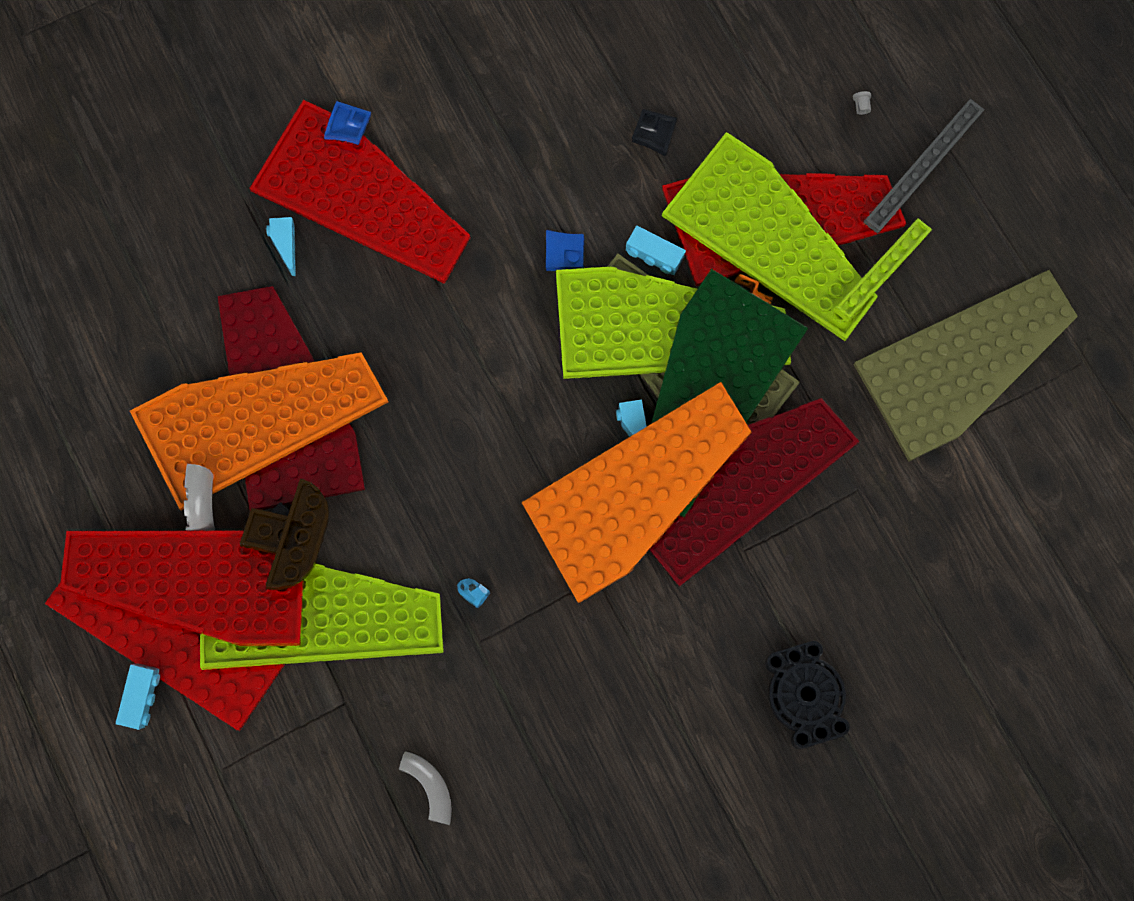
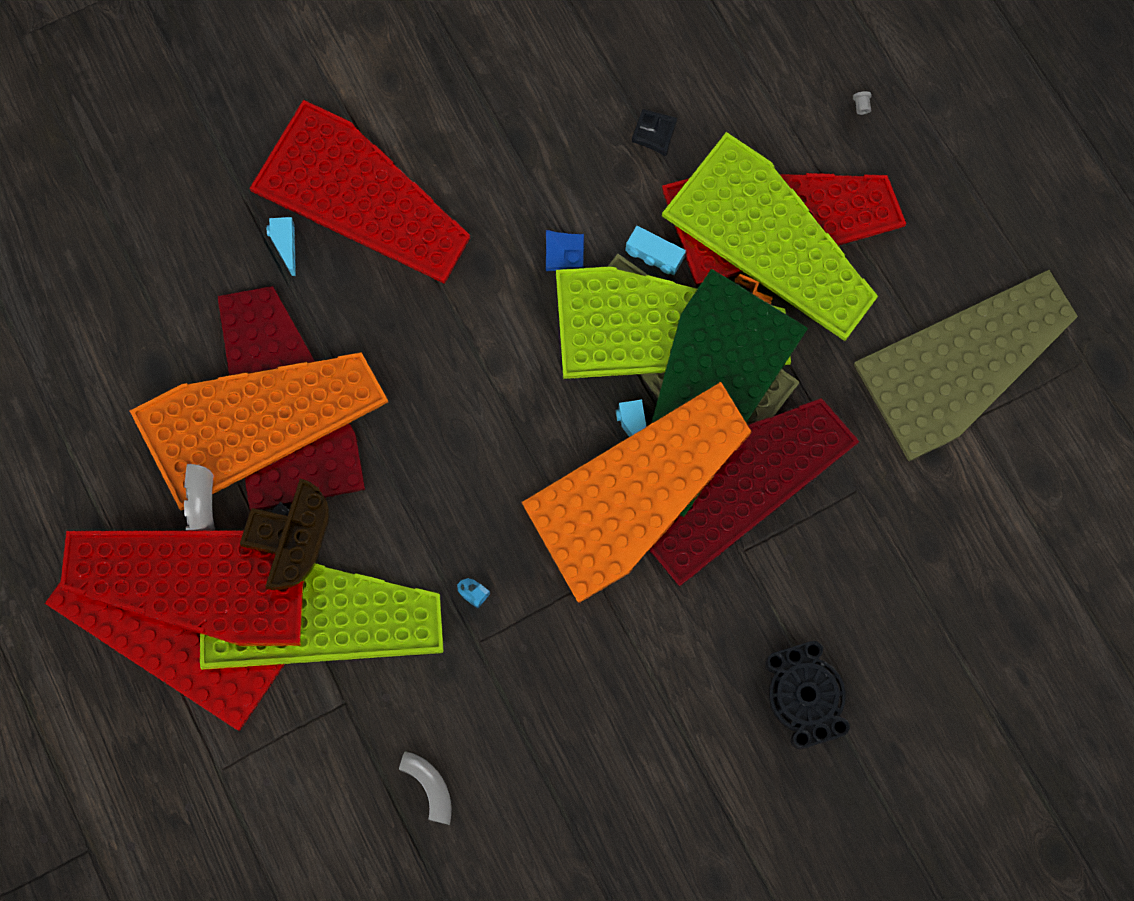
(138, 696): medium azure brick -> none
(347, 123): blue plate -> none
(882, 270): lime tile -> none
(923, 166): dark grey plate -> none

